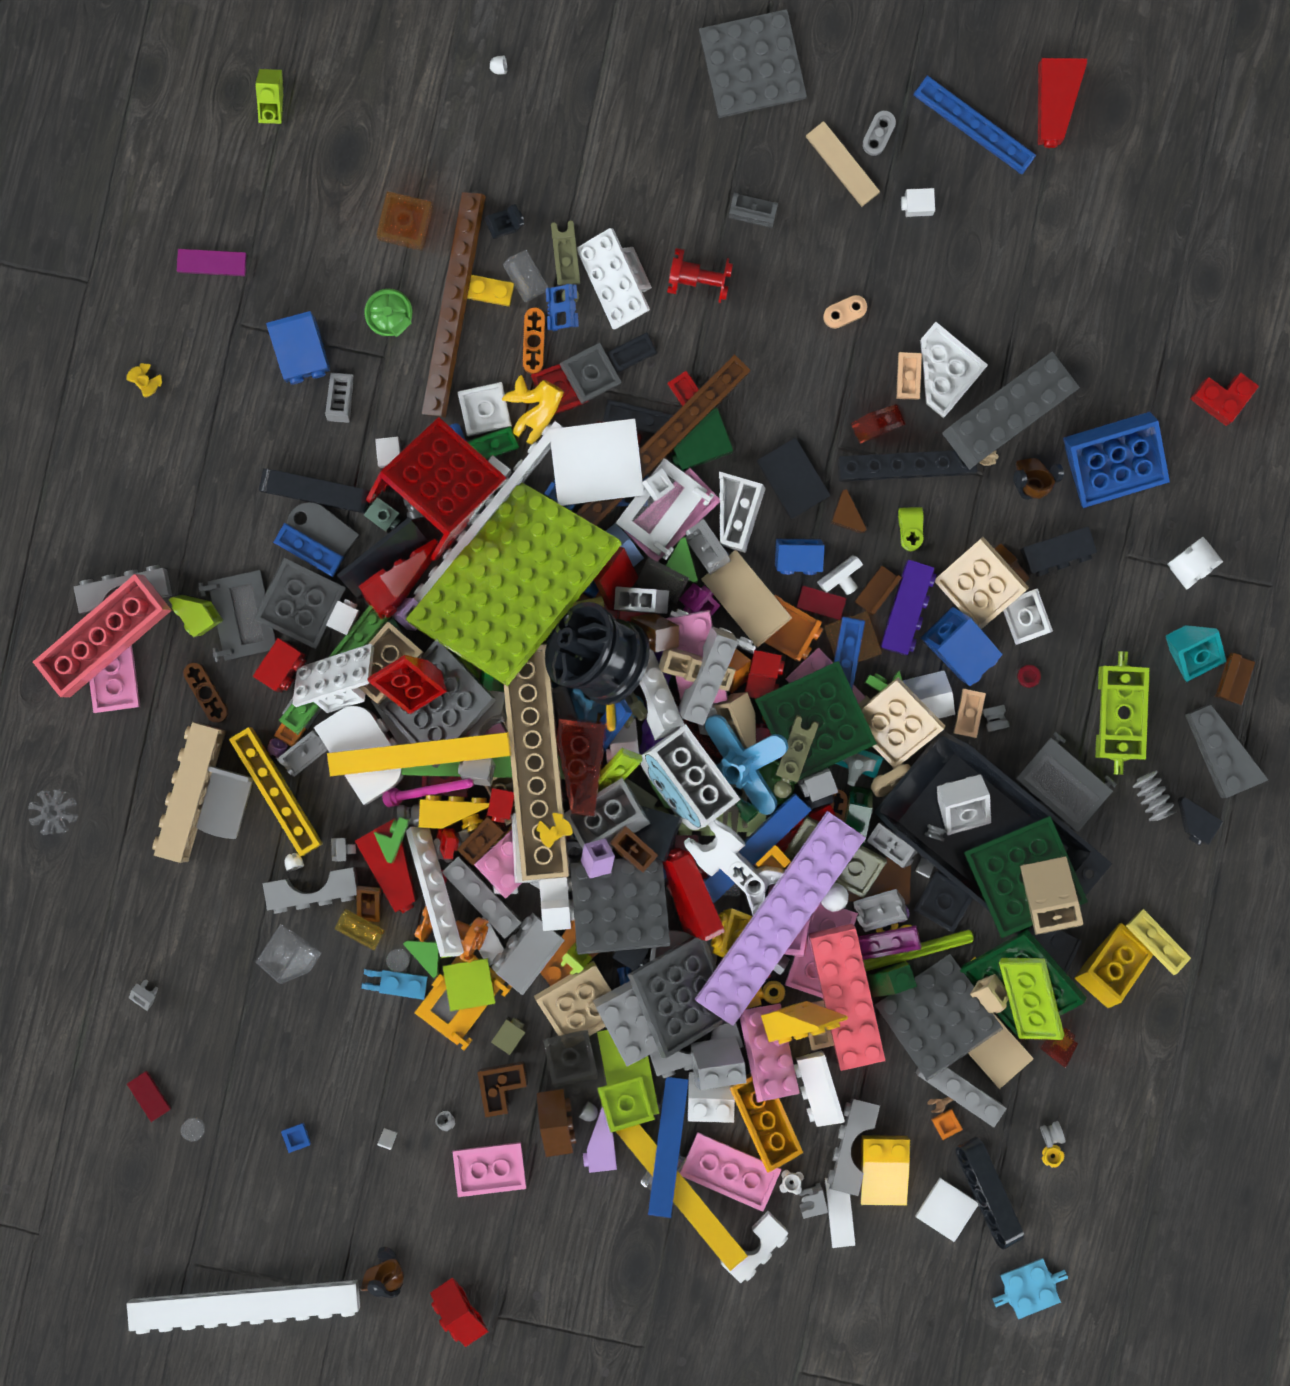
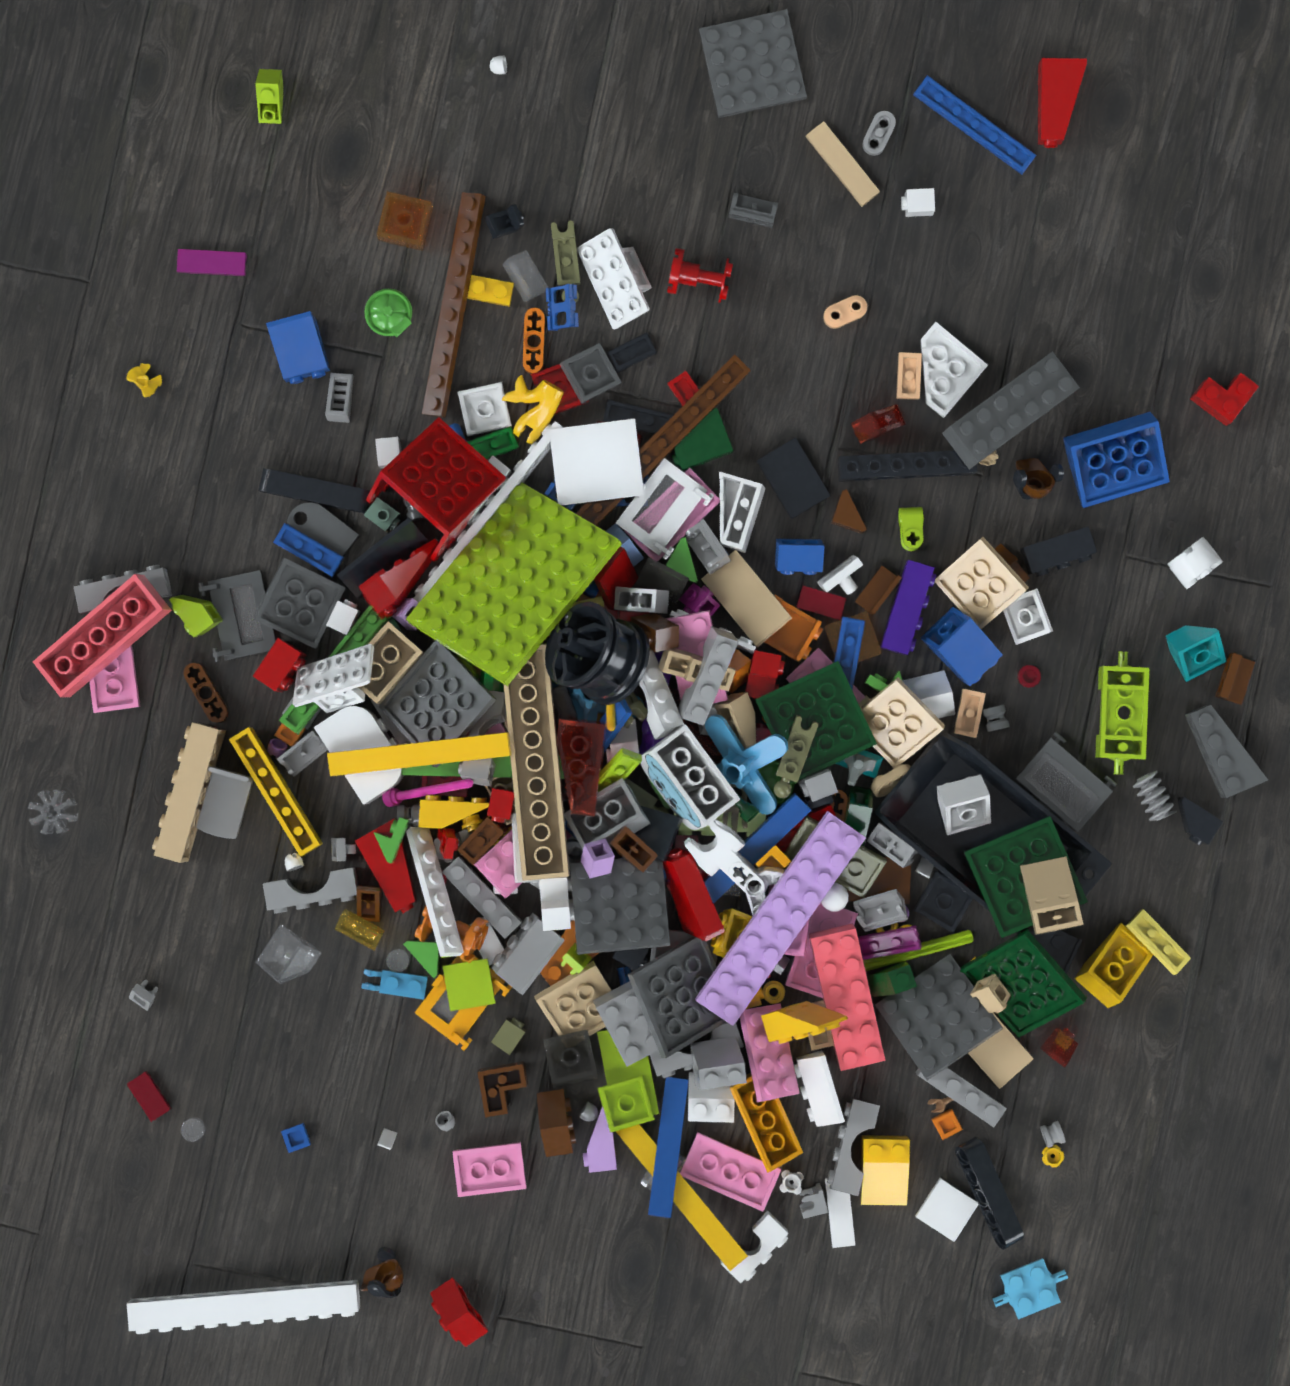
(410, 682): red slope -> none
(549, 836): yellow piece -> none
(658, 484): white plate -> none
(935, 832): dark grey bush -> none
(1031, 998): lime tile -> none

